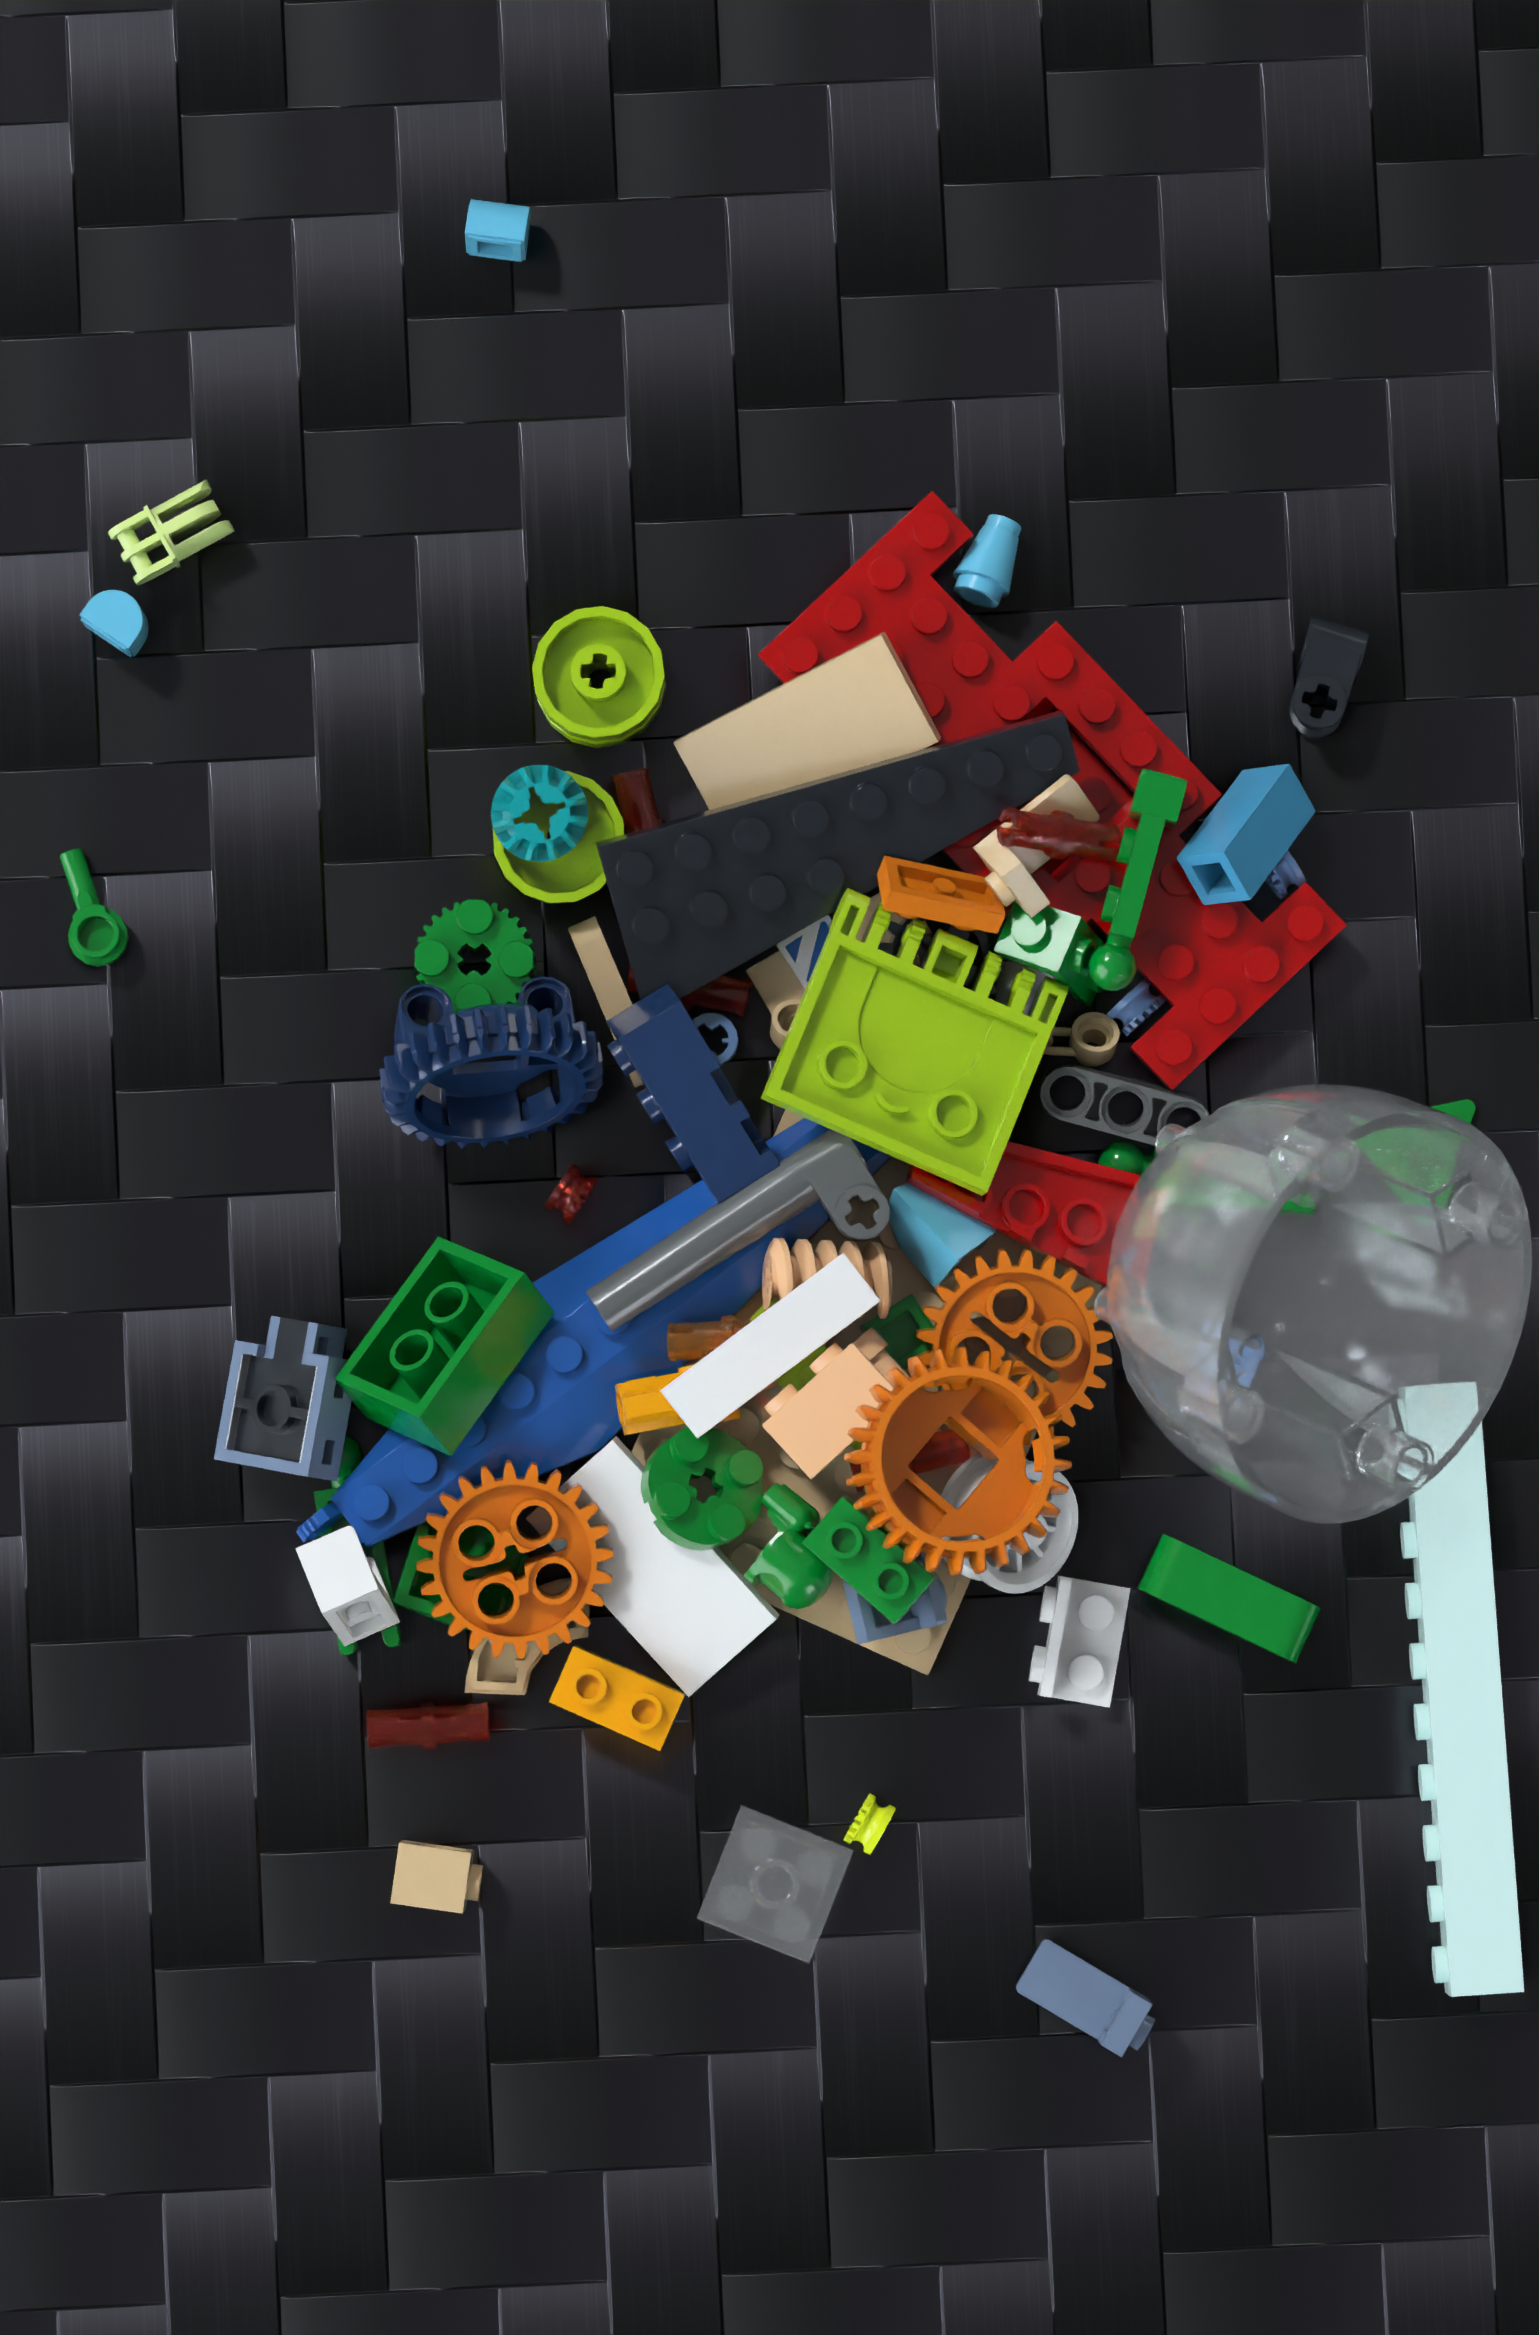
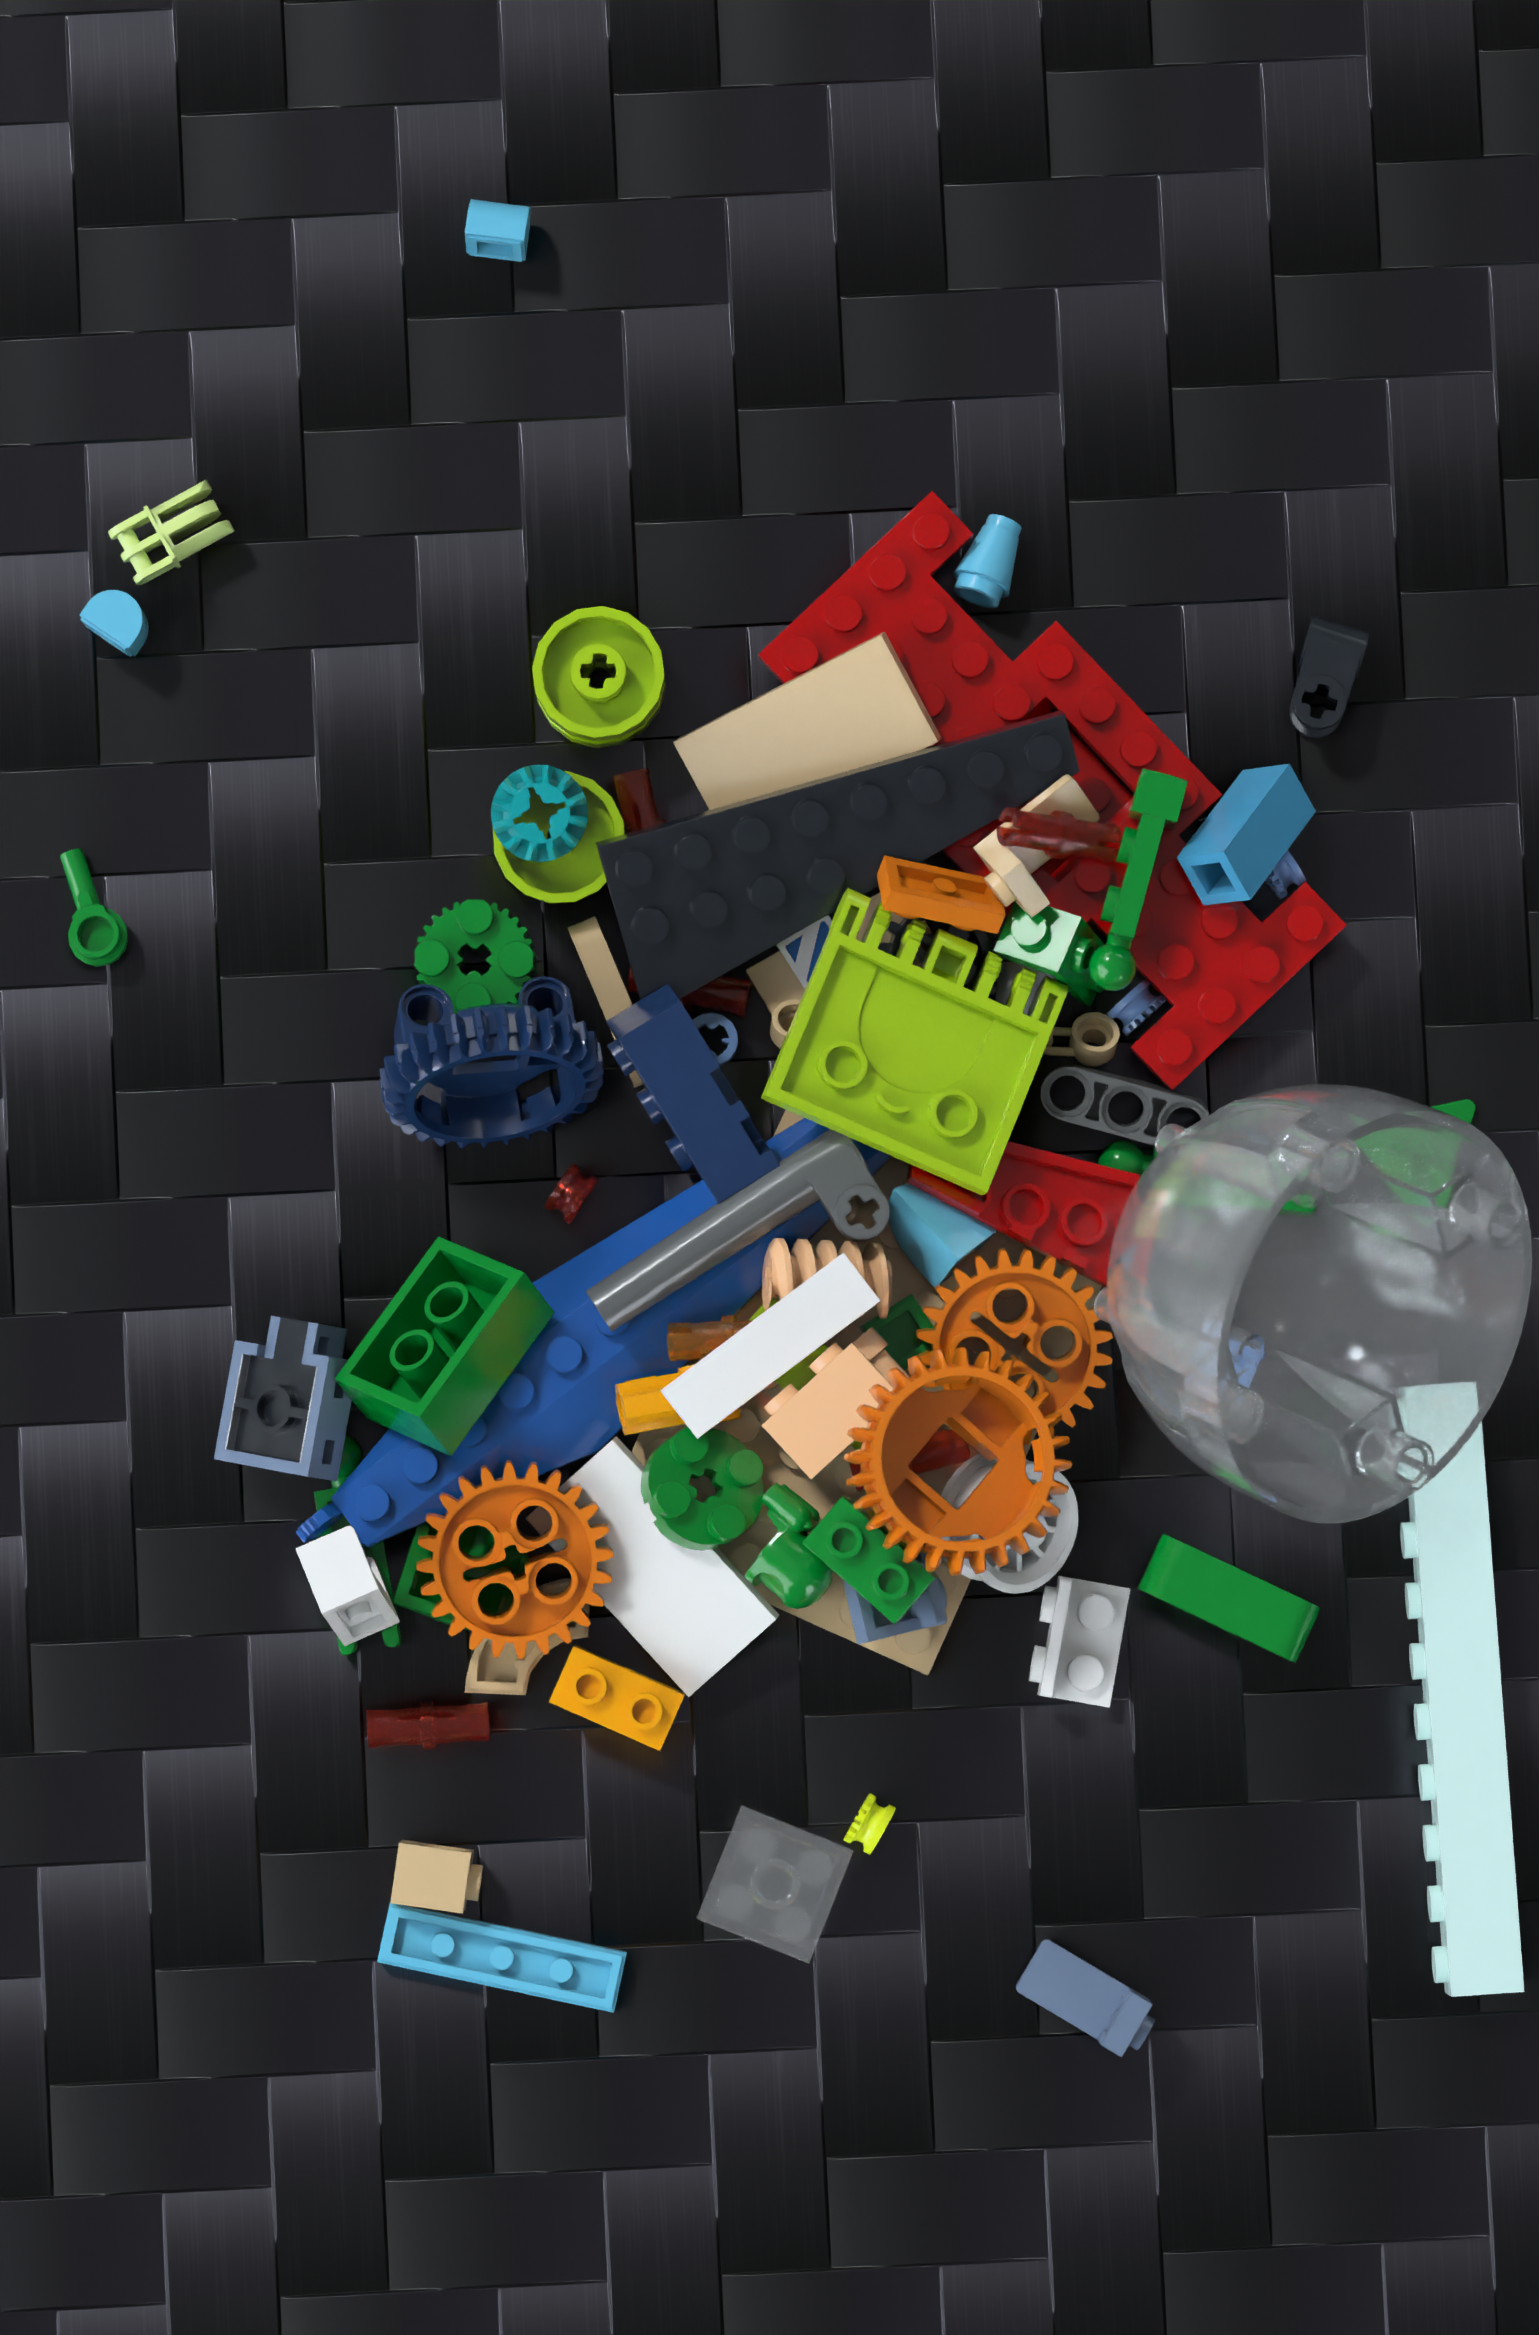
(502, 1957): none -> medium azure tile

